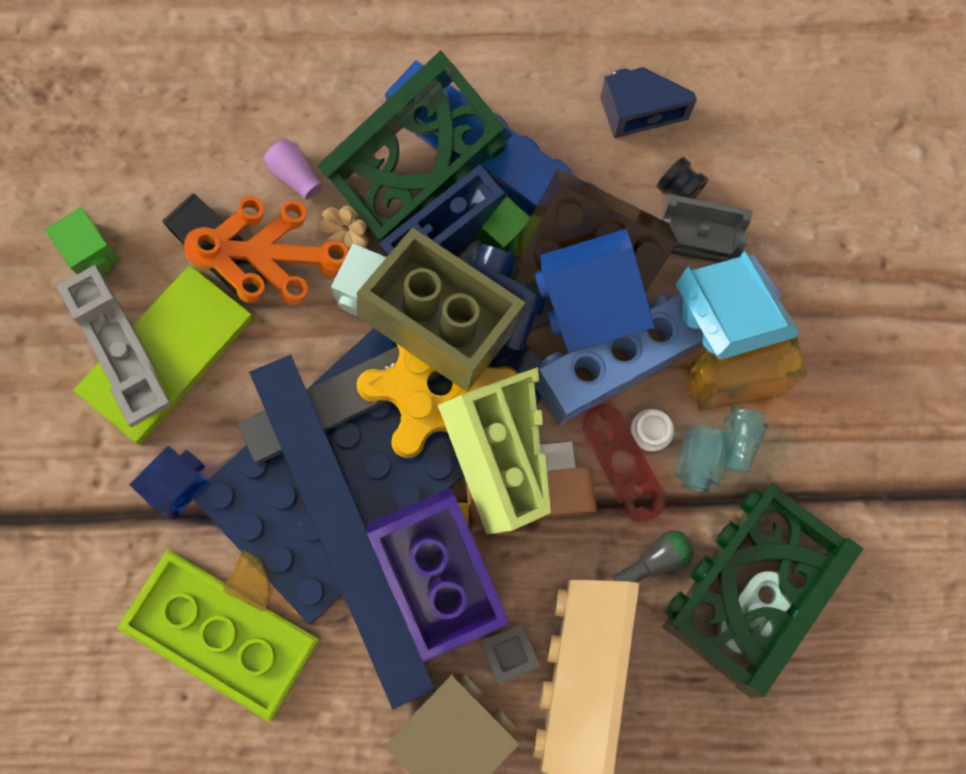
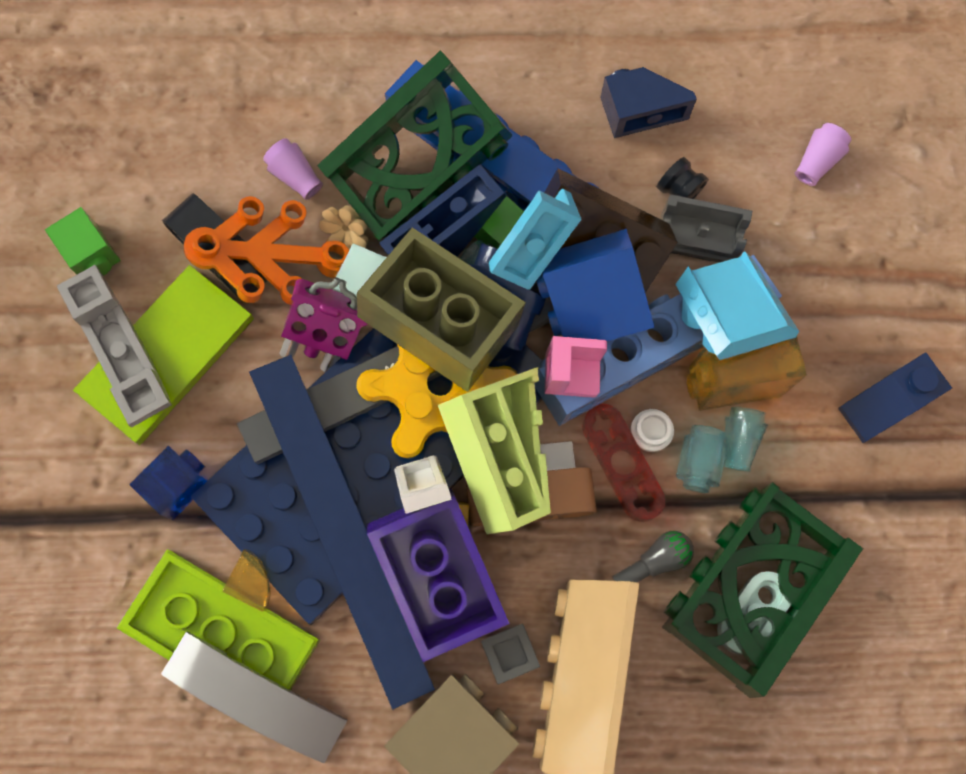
(253, 698): none -> light grey slope
(322, 321): none -> magenta piece
(421, 484): none -> white tile
(535, 238): none -> medium azure panel
(574, 366): none -> bright pink panel
(822, 153): none -> lavender cone
(895, 397): none -> dark blue slope

